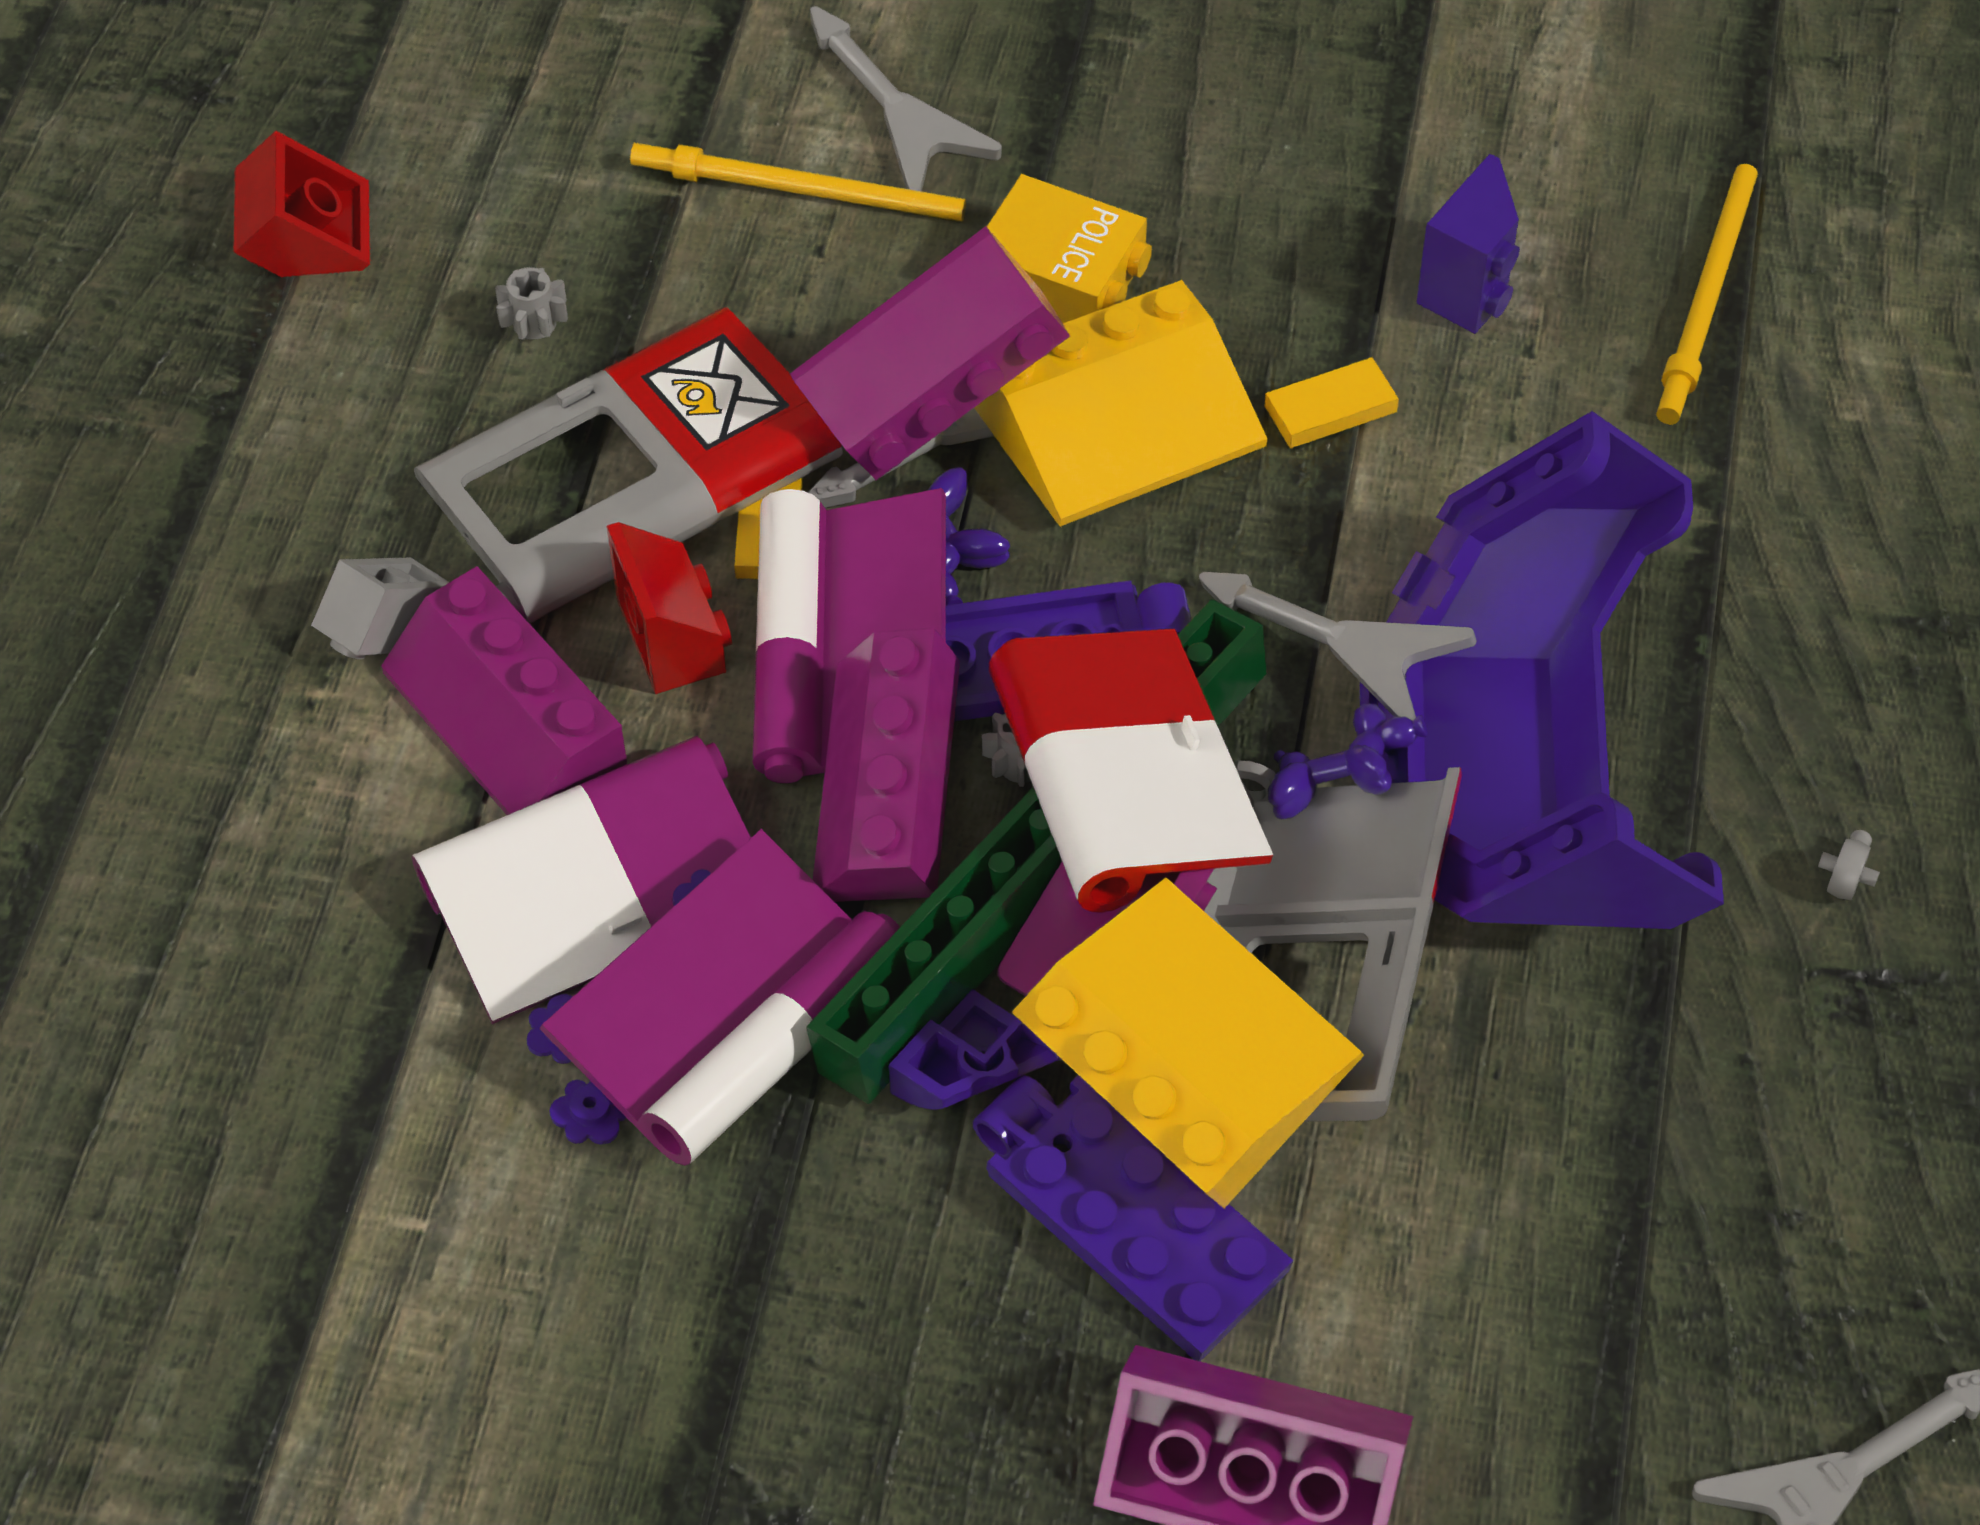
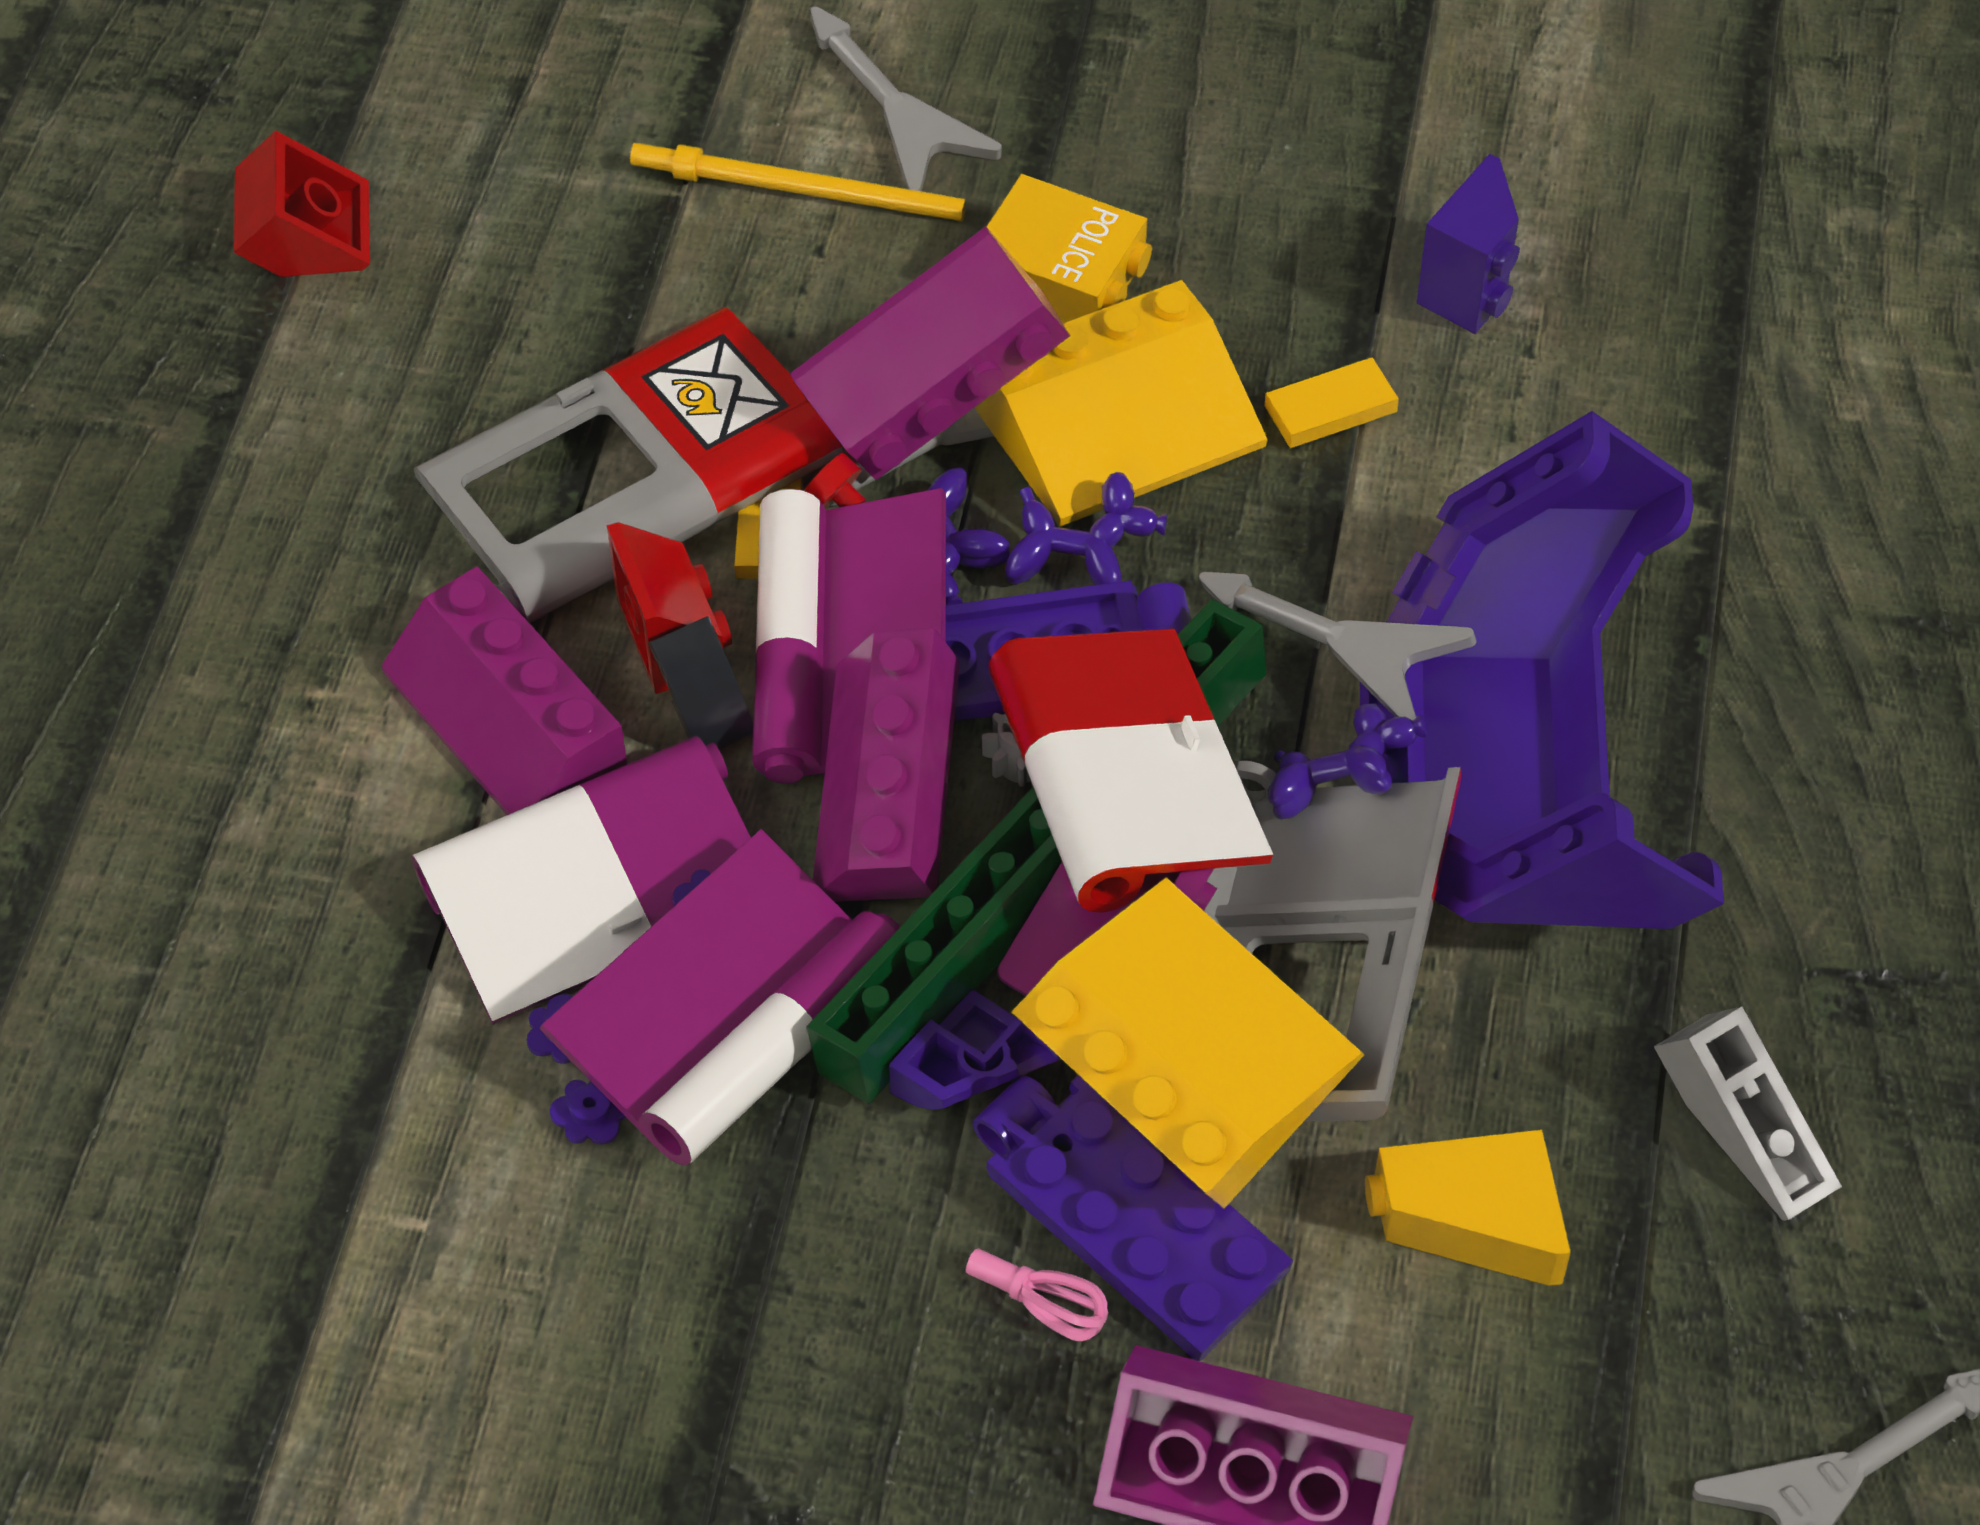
(372, 603): light grey slope -> none
(531, 303): light grey gear -> none
(702, 684): none -> black slope
(835, 483): none -> red tile
(1021, 1281): none -> bright pink piece
(1096, 545): none -> dark purple piece
(1474, 1203): none -> yellow slope
(1684, 367): yellow bar -> none
(1748, 1109): none -> light grey slope
(1850, 866): light grey piece -> none

